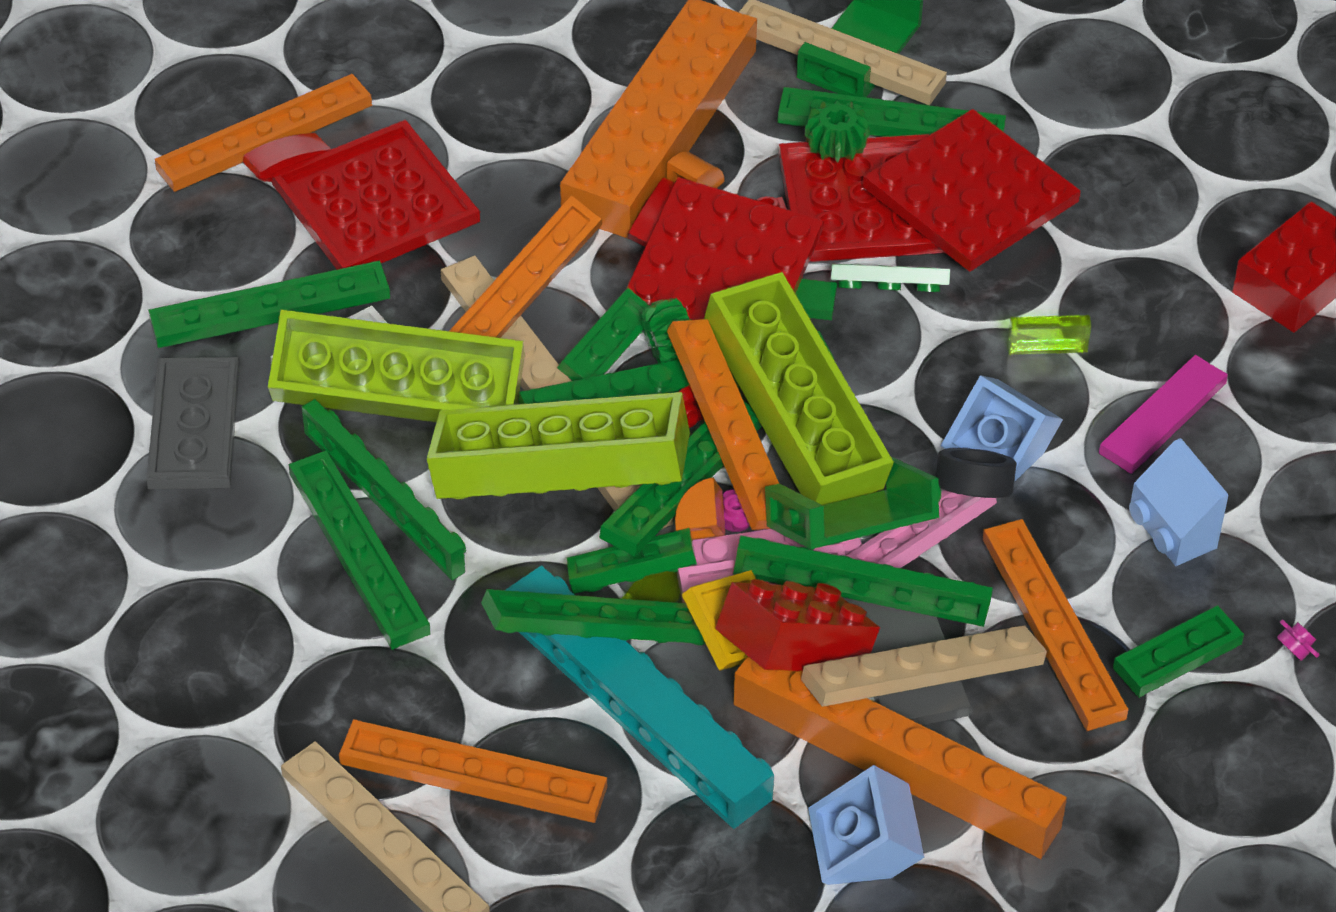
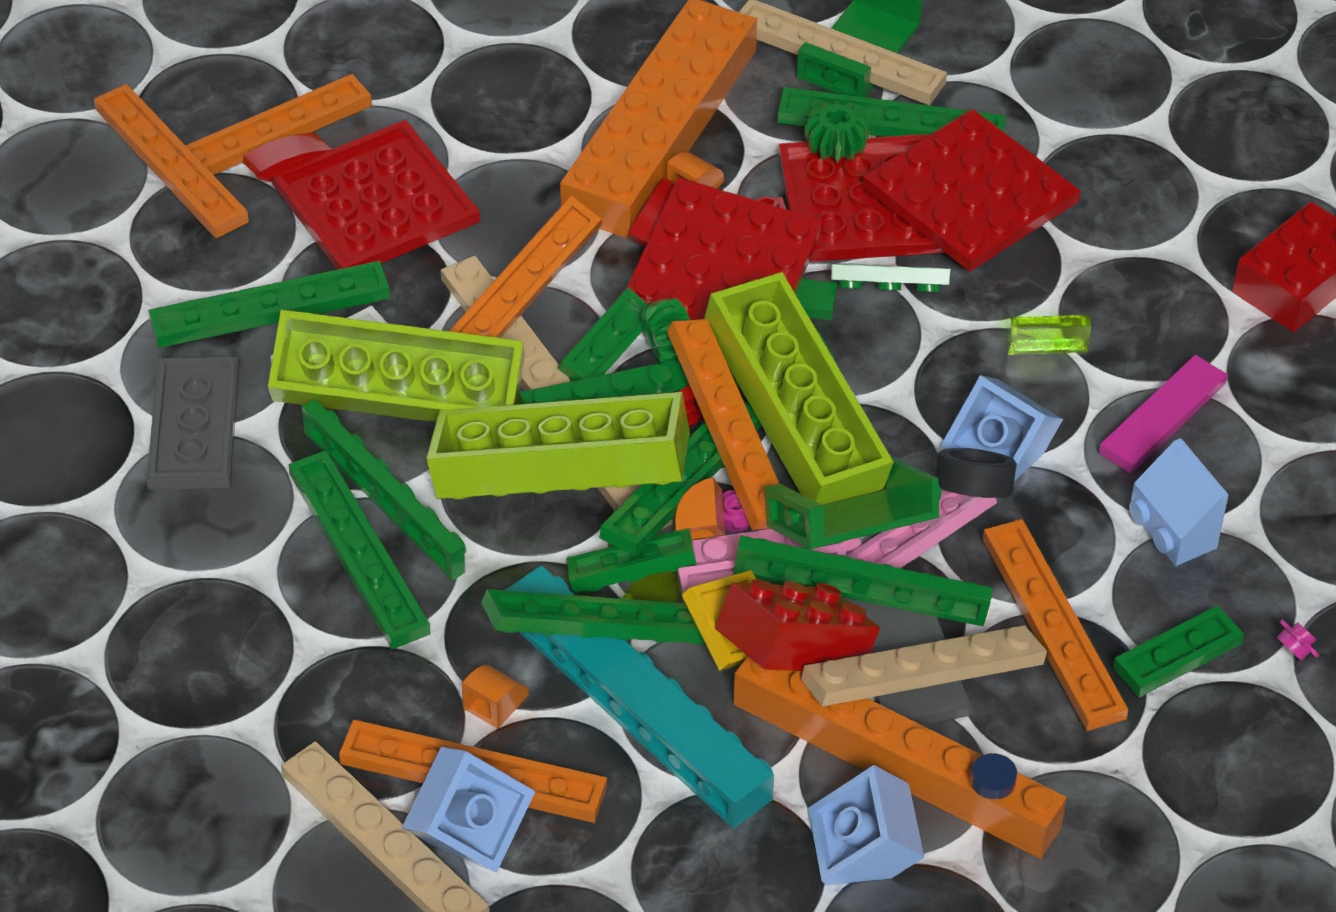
(171, 161): none -> orange plate
(468, 808): none -> light blue slope
(492, 695): none -> orange brick
(993, 776): none -> dark blue tile

